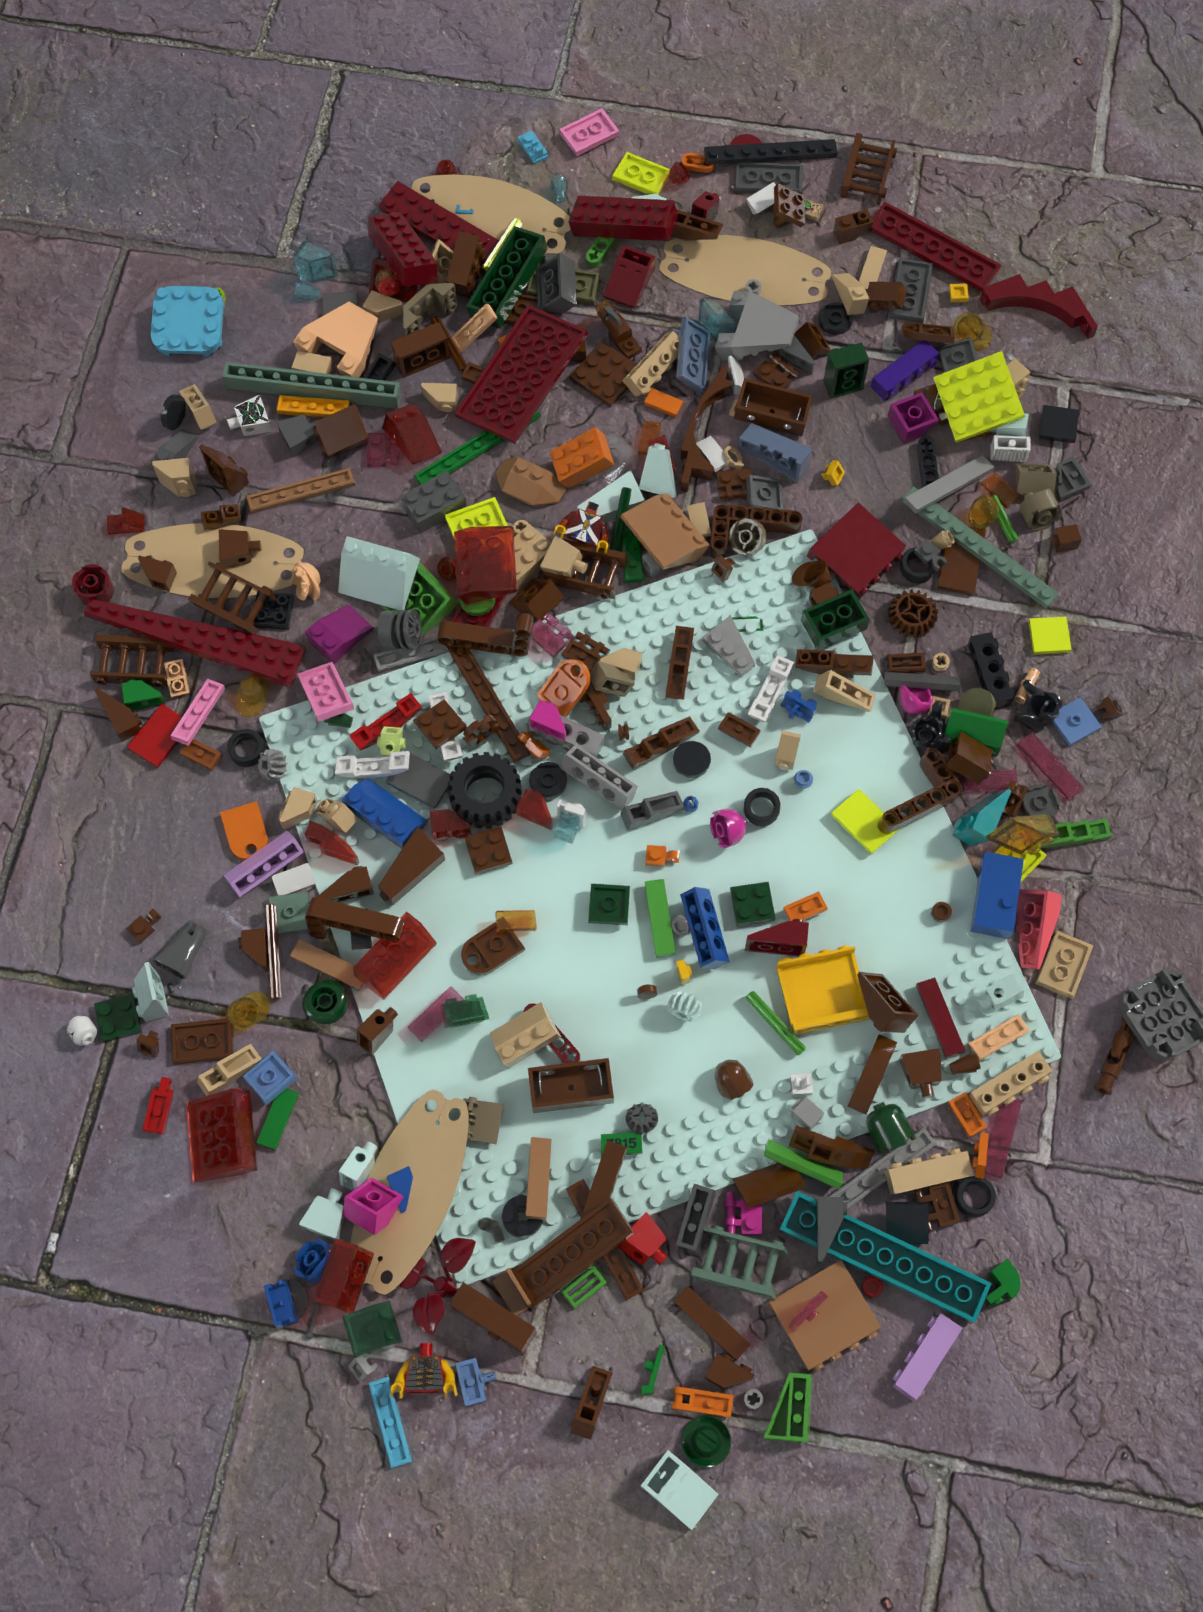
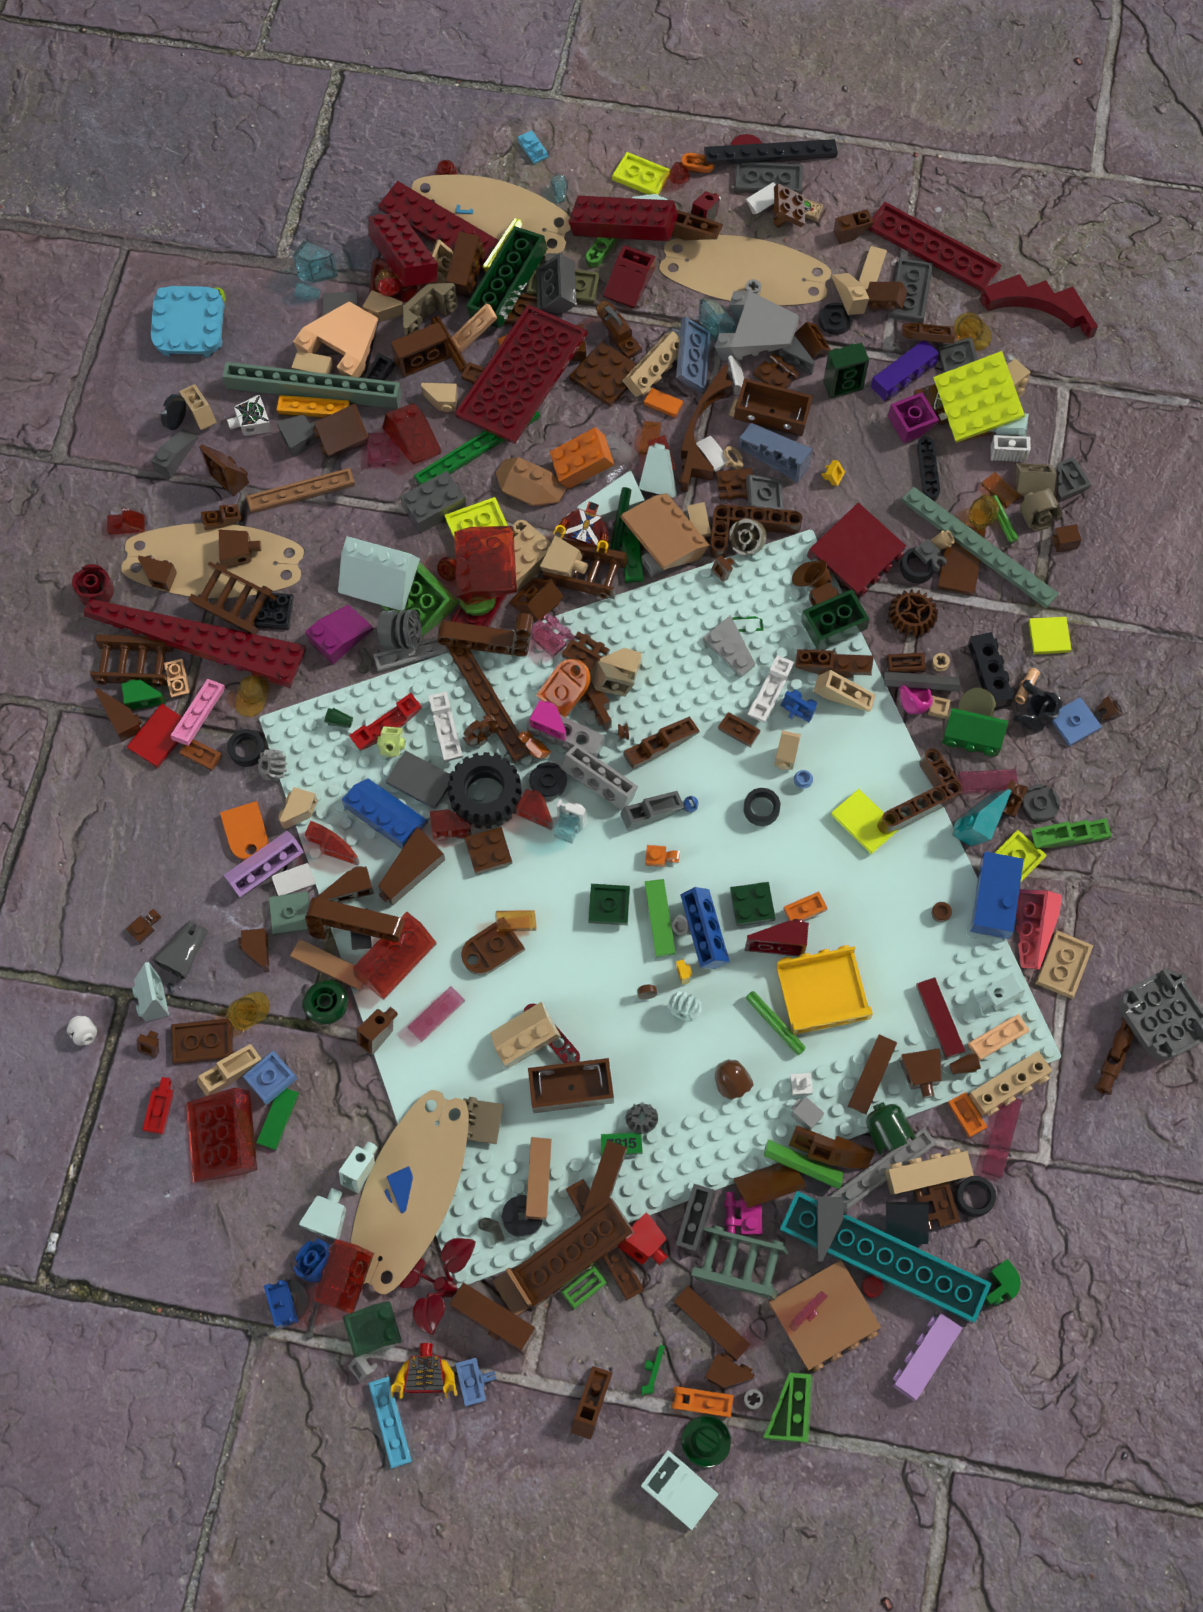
(117, 1018): dark green plate -> none
(176, 476): tan slope -> none
(273, 952): axle -> none
(307, 581): light nougat hair -> none
(325, 691): bright pink plate -> none
(336, 814): tan slope -> none
(371, 1205): dark pink slope -> none
(372, 767): white slope -> none
(440, 724): reddish brown plate -> none
(464, 1012): clear green slope -> none
(589, 132): bright pink plate -> none
(679, 662): reddish brown slope -> none
(691, 759): black tile -> none
(727, 827): dark pink cylinder -> none
(856, 159): reddish brown fence -> none
(885, 1004): reddish brown slope -> none
(930, 729): black hair -> none
(948, 484): light grey tile -> none
(958, 293): yellow plate -> none
(969, 758): reddish brown brick -> none
(979, 1162): orange plate -> none
(1025, 833): clear yellow slope -> none
(1050, 766): clear pink tile -> none
(1059, 424): black tile -> none

